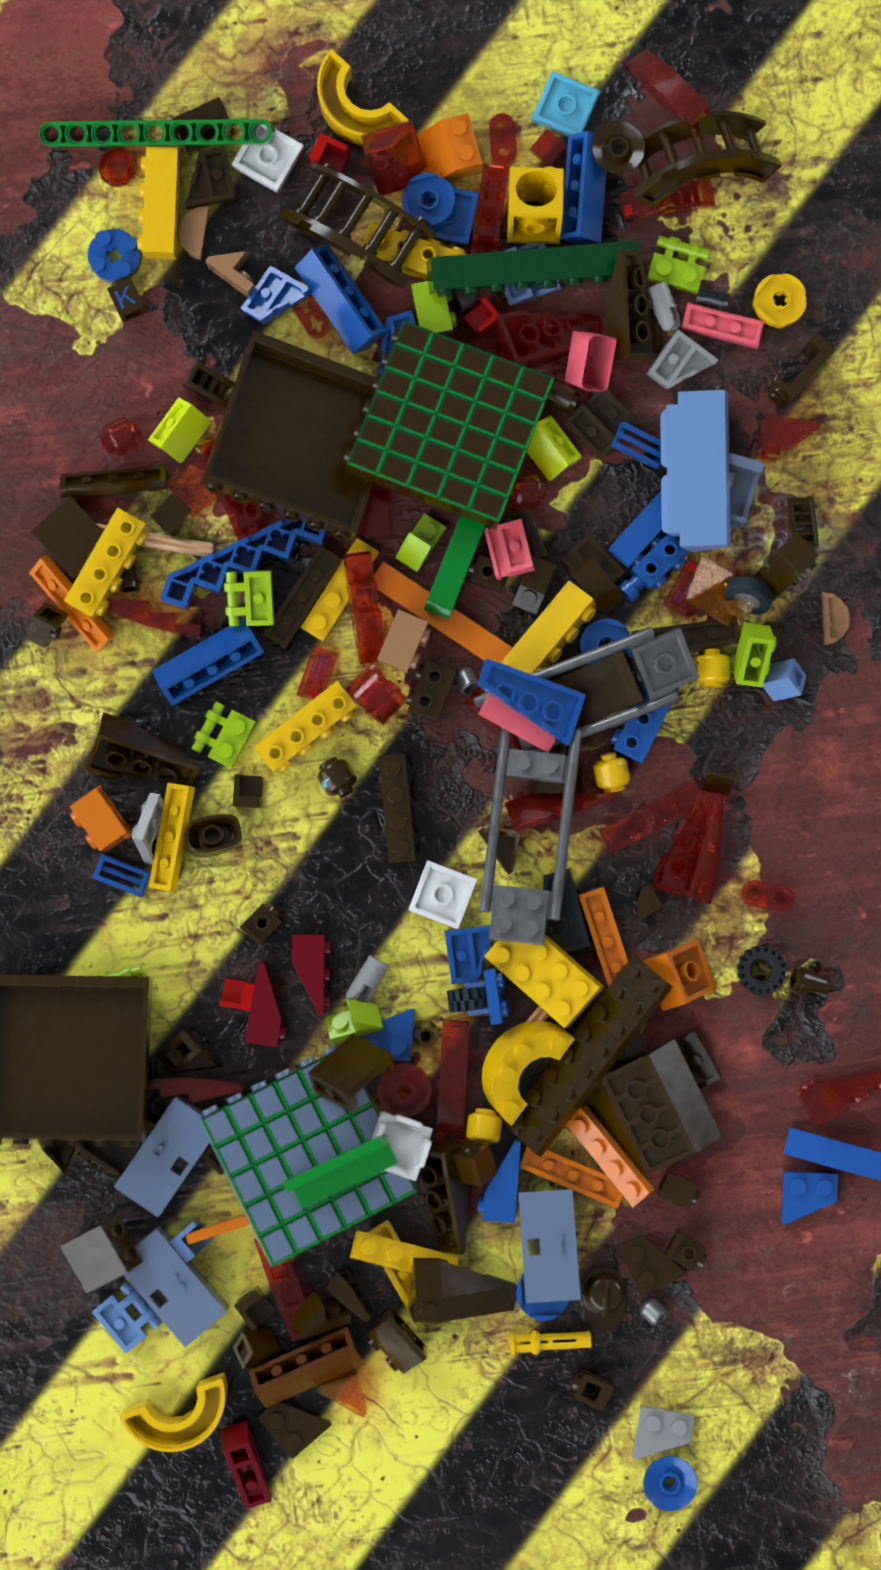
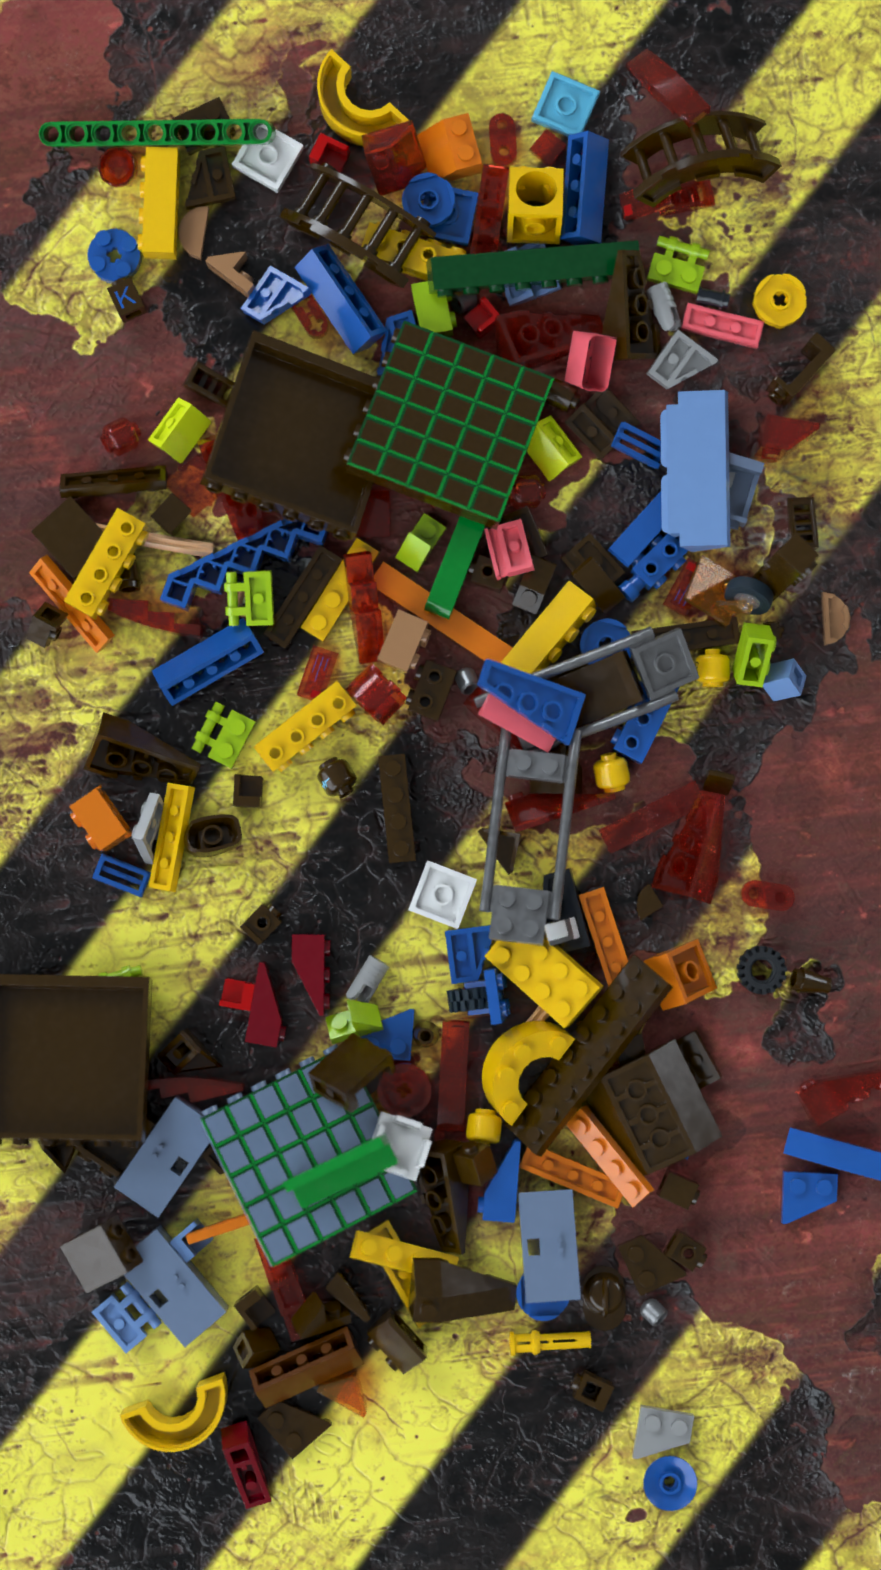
(561, 931): none -> white sticker
(624, 136): dark brown dish -> none

